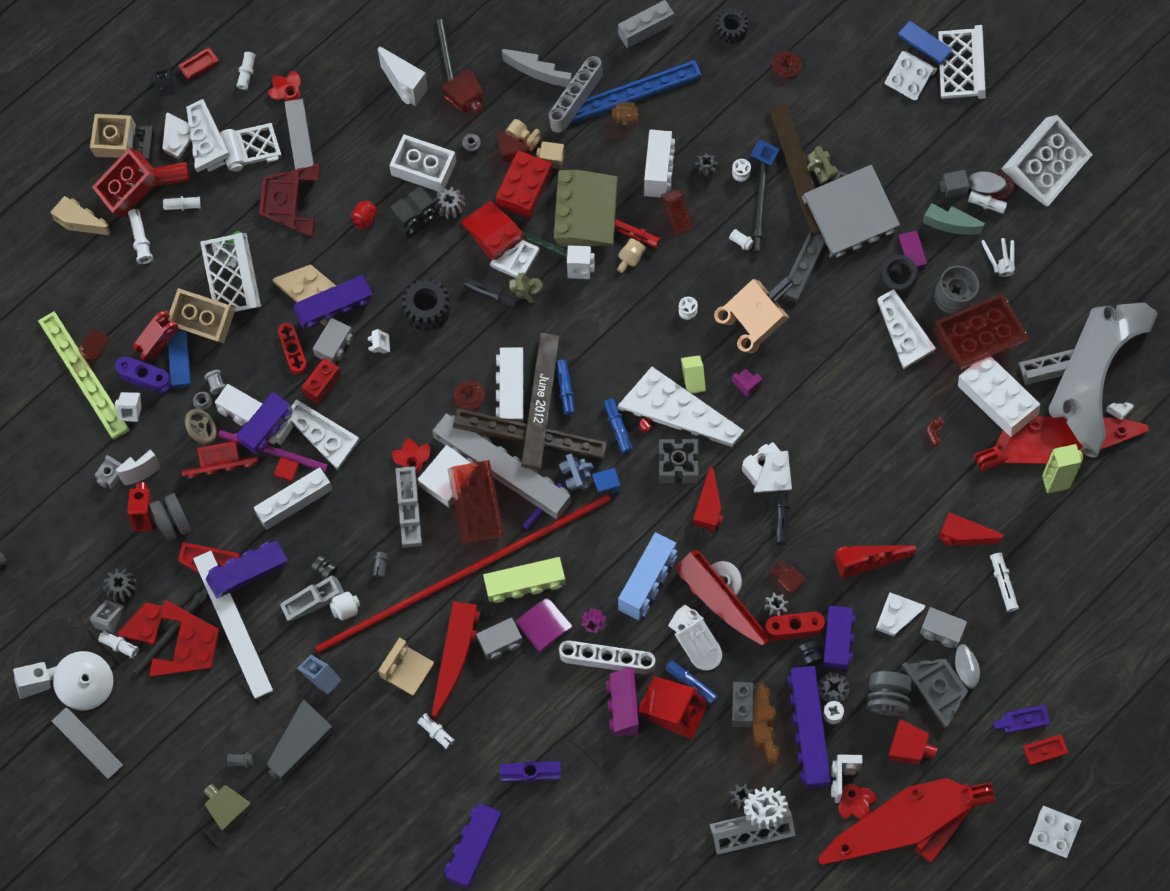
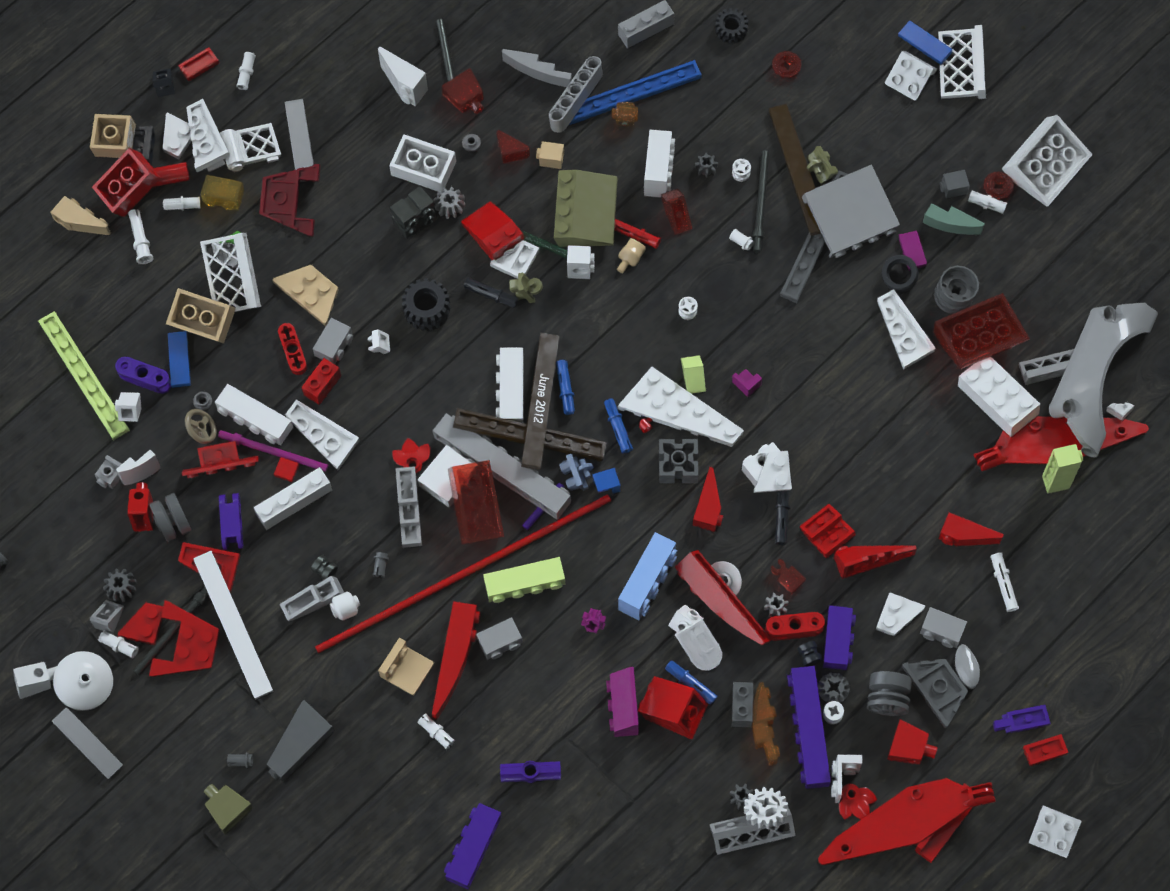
(93, 344): clear red brick -> none
(155, 336): red piece -> none
(215, 381): light grey bush -> none
(222, 192): none -> clear yellow brick
(231, 521): none -> dark purple piece
(246, 569): dark purple brick -> none
(265, 423): dark purple brick -> none
(284, 86): red plate -> none
(319, 674): sand blue slope -> none
(333, 301): dark purple brick -> none
(364, 214): red head -> none
(465, 388): clear red gear -> none
(519, 131): tan leg -> none
(524, 184): red brick -> none
(543, 624): magenta slope -> none
(600, 650): white beam -> none
(756, 312): light nougat piece -> none
(764, 152): blue panel -> none
(827, 530): none -> red slope
(933, 430): clear red arm -> none
(986, 182): light grey arm -> none
(1006, 265): white plant -> none

